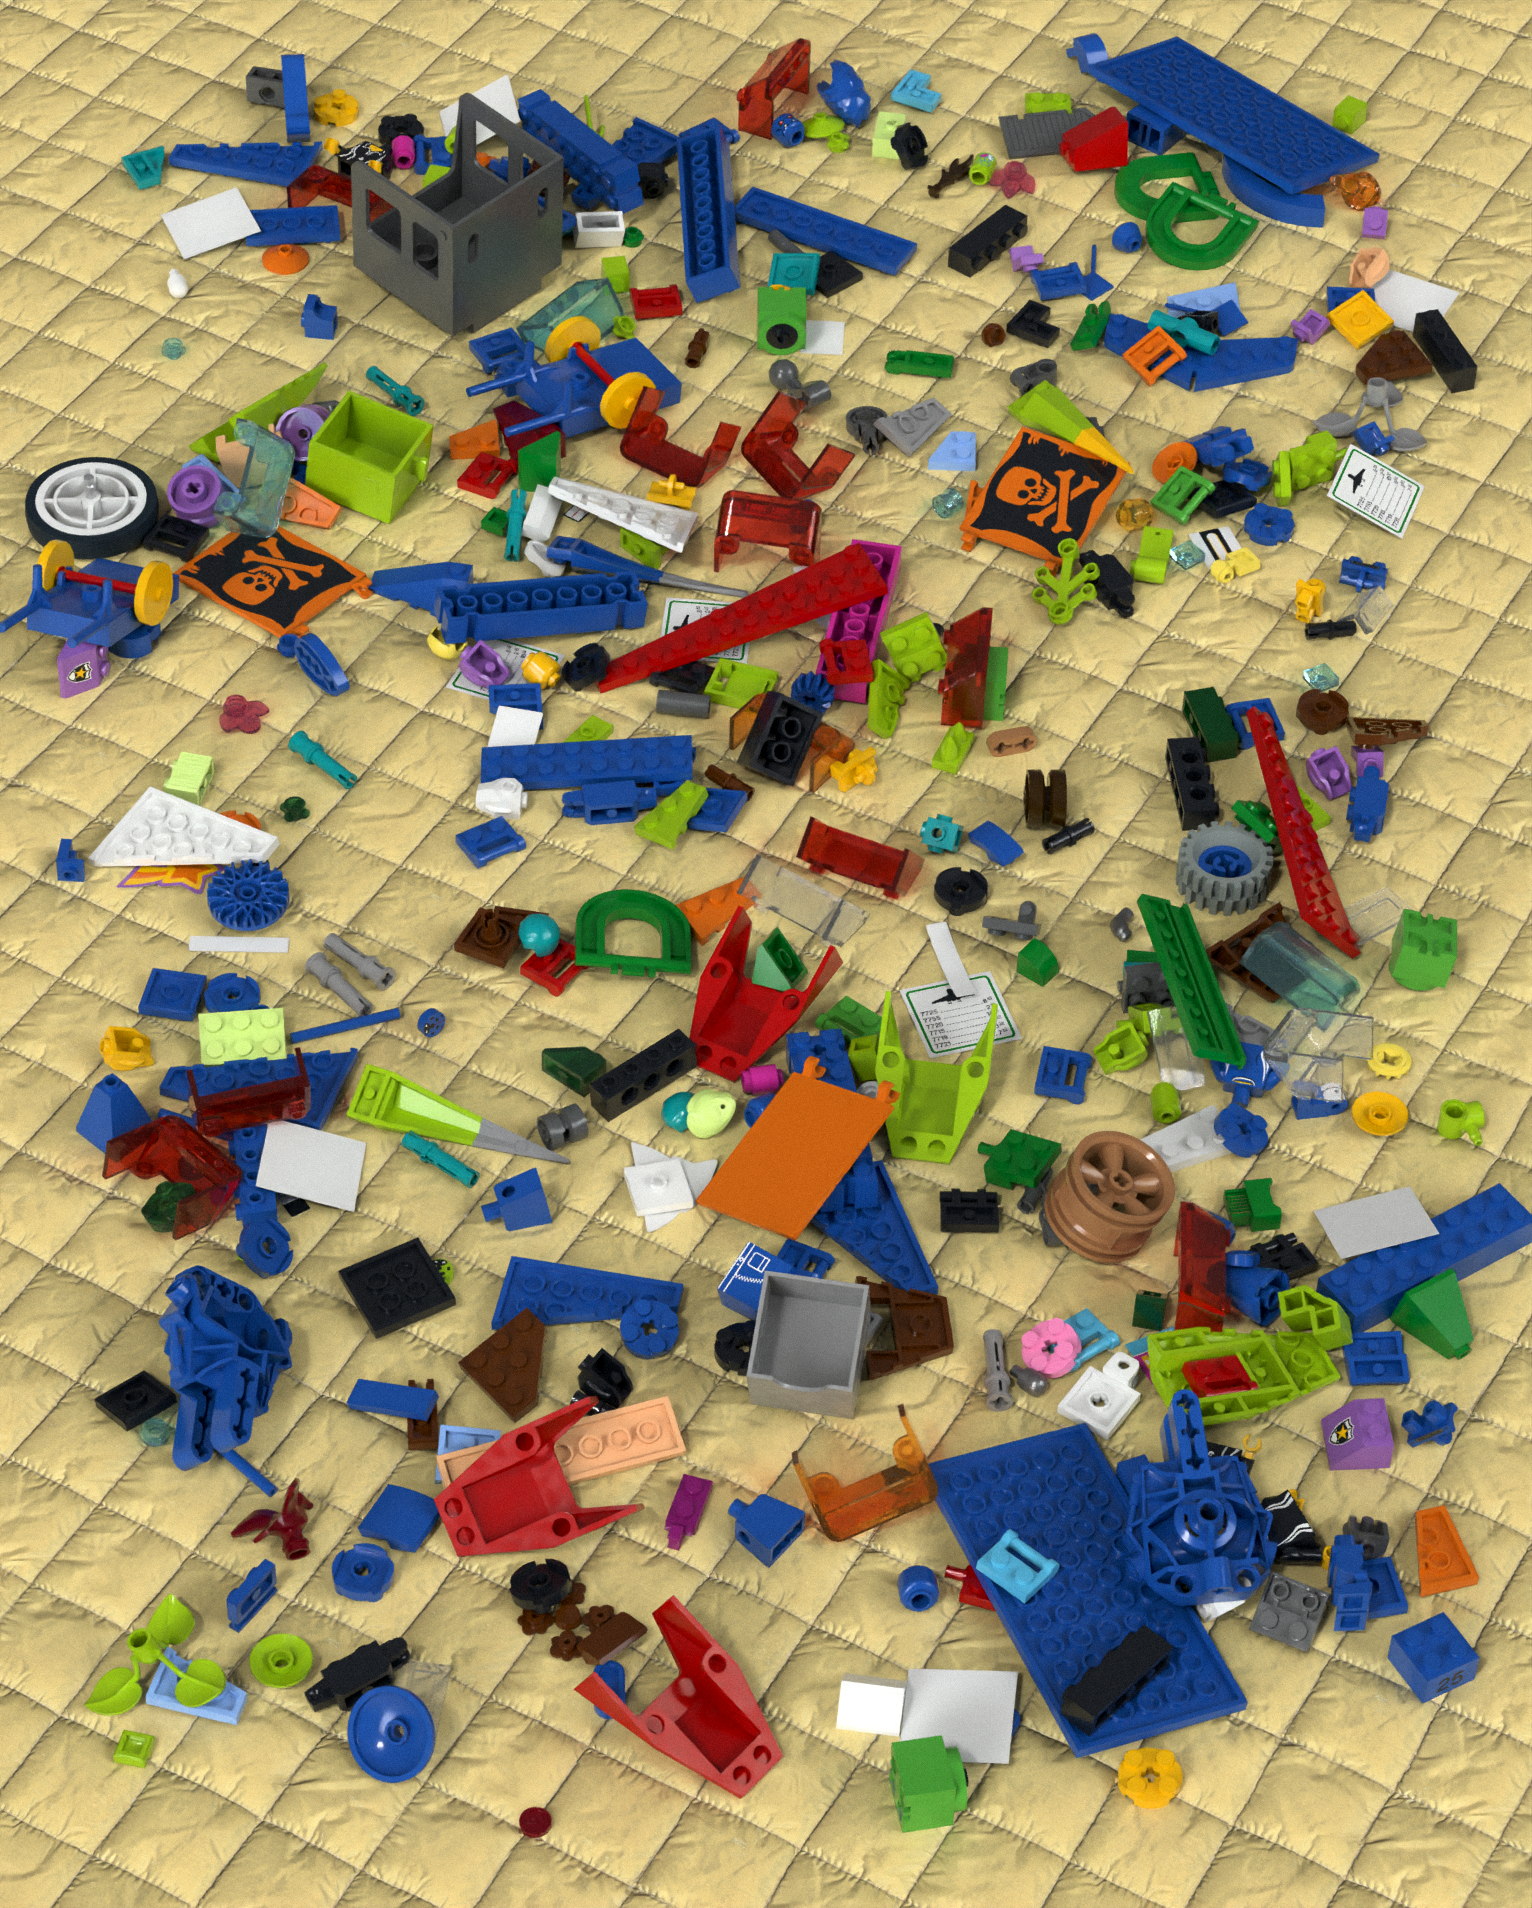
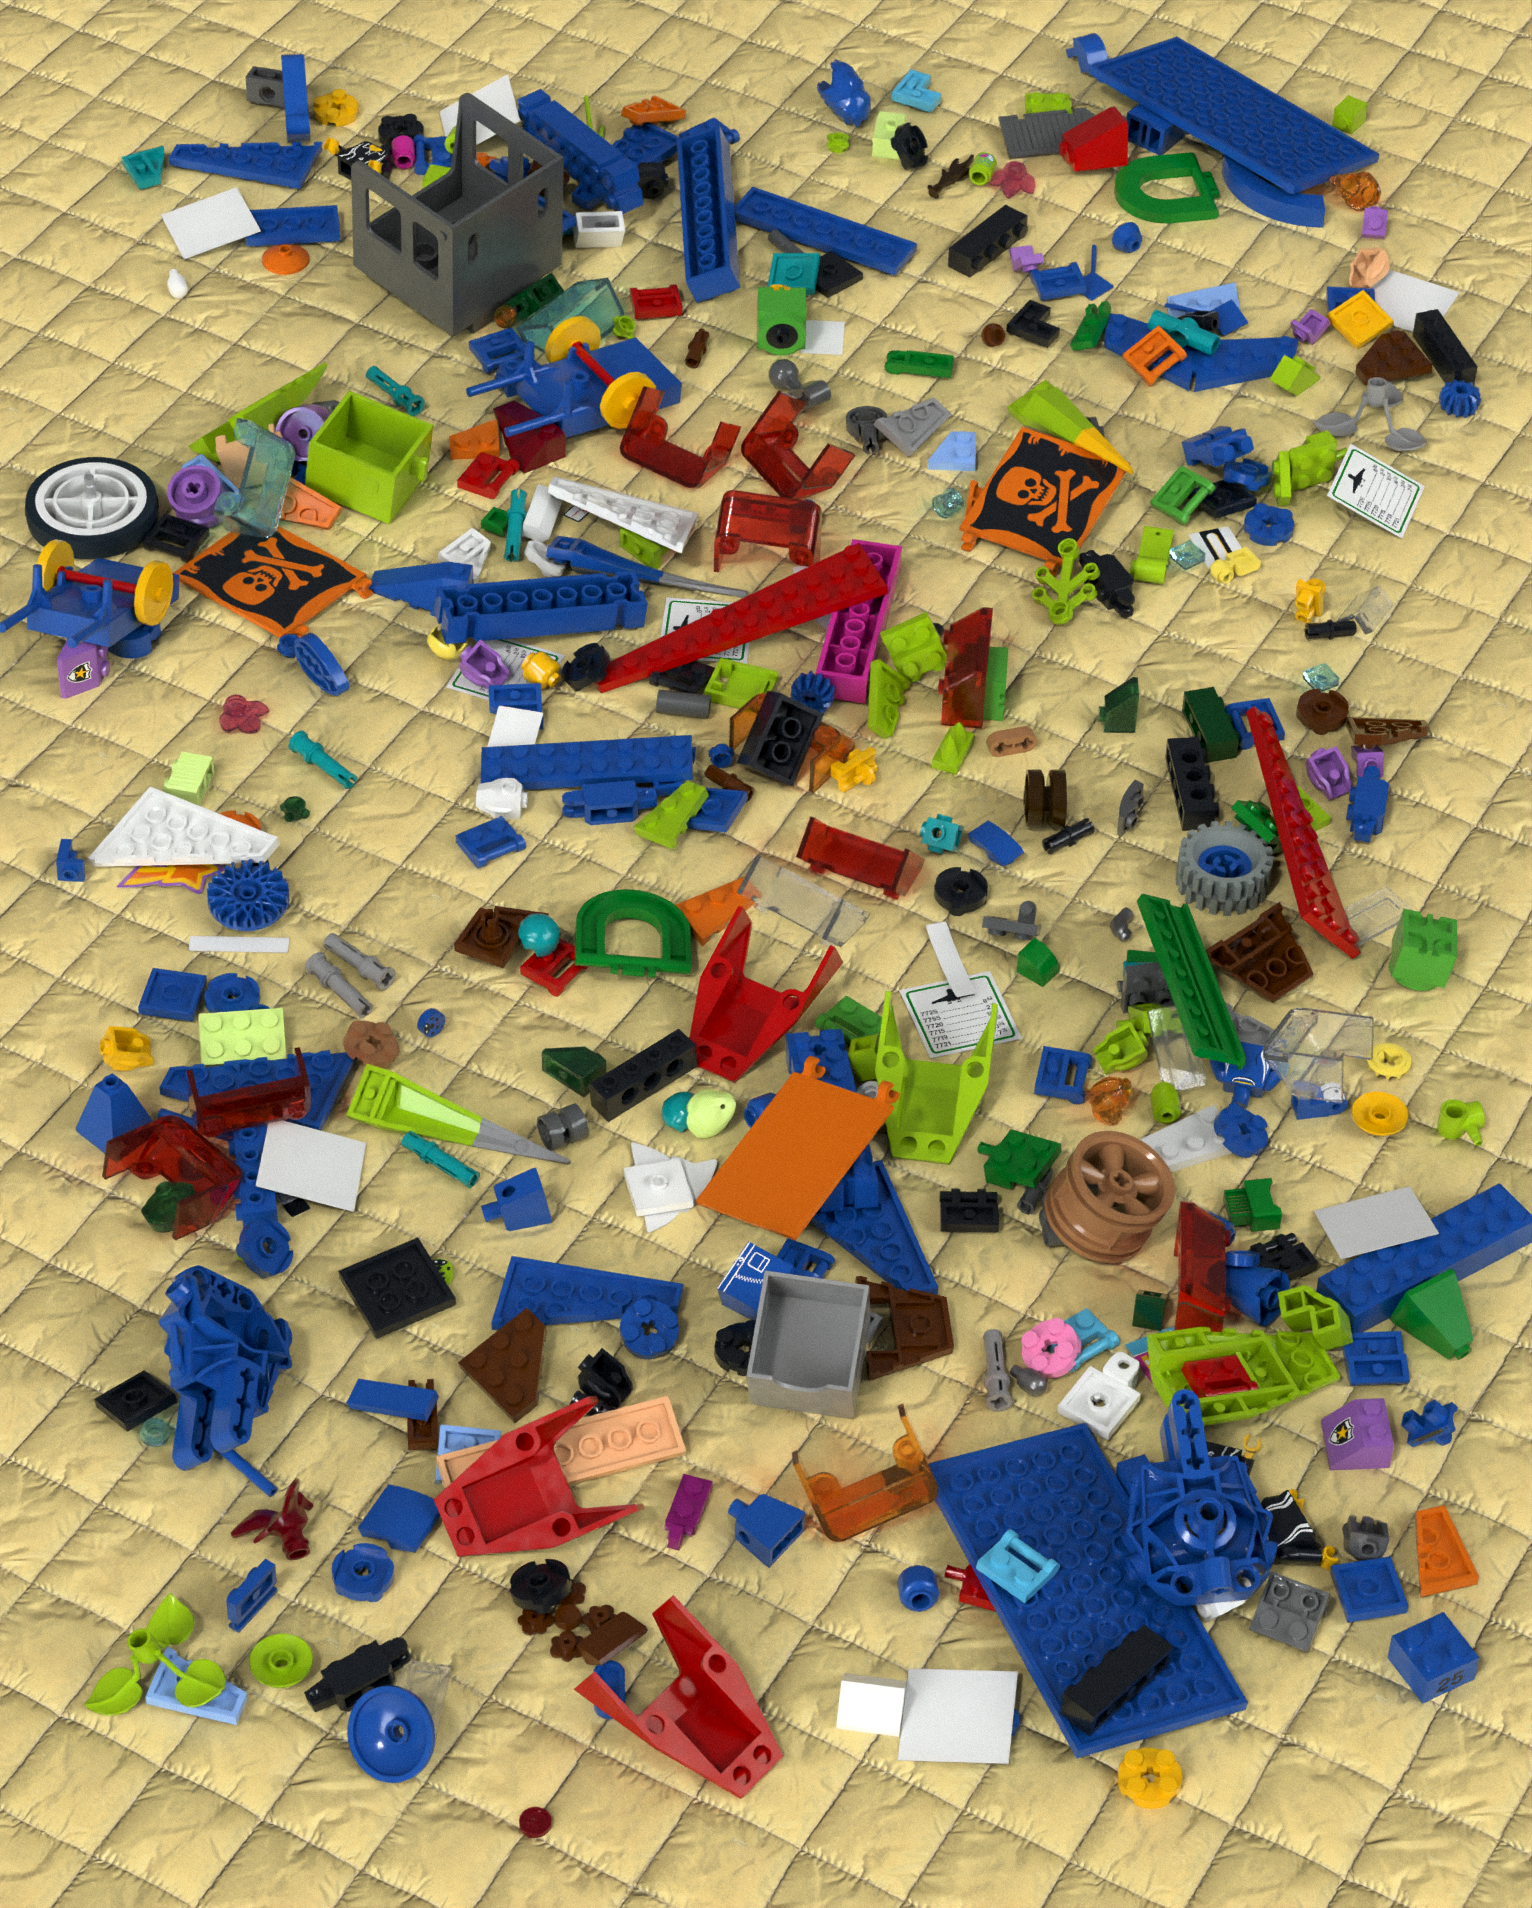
(134, 1748): lime tile -> none
(173, 348): clear light blue plate -> none
(319, 319): blue brick -> none
(331, 185): clear red windscreen -> none
(345, 1025): blue piece -> none
(366, 1035): none -> medium nougat plate
(467, 549): none -> white wing
(528, 302): none -> dark green plate
(539, 462): green slope -> none
(591, 730): lime plate -> none
(617, 272): lime brick -> none
(632, 237): green plate -> none
(652, 111): none -> orange wing
(672, 493): yellow hips -> none
(721, 755): none -> blue plate
(761, 1079): dark pink brick -> none
(777, 963): green slope -> none
(783, 68): clear red windscreen -> none
(788, 130): blue head -> none
(822, 125): lime dish -> none
(854, 659): red plate -> none
(927, 1783): bright green piece -> none
(1034, 374): dark grey piece -> none
(1109, 1098): none -> clear orange hair
(1120, 708): none -> clear green slope
(1129, 805): none -> flat silver slope
(1134, 514): clear yellow head -> none
(1172, 458): orange dish -> none
(1196, 256): green piece -> none
(1294, 375): none -> lime slope
(1299, 970): clear light blue windscreen -> none
(1348, 1584): blue hips -> none
(1363, 575): blue hips -> none
(1372, 440): blue bracket -> none
(1459, 398): none -> blue gear

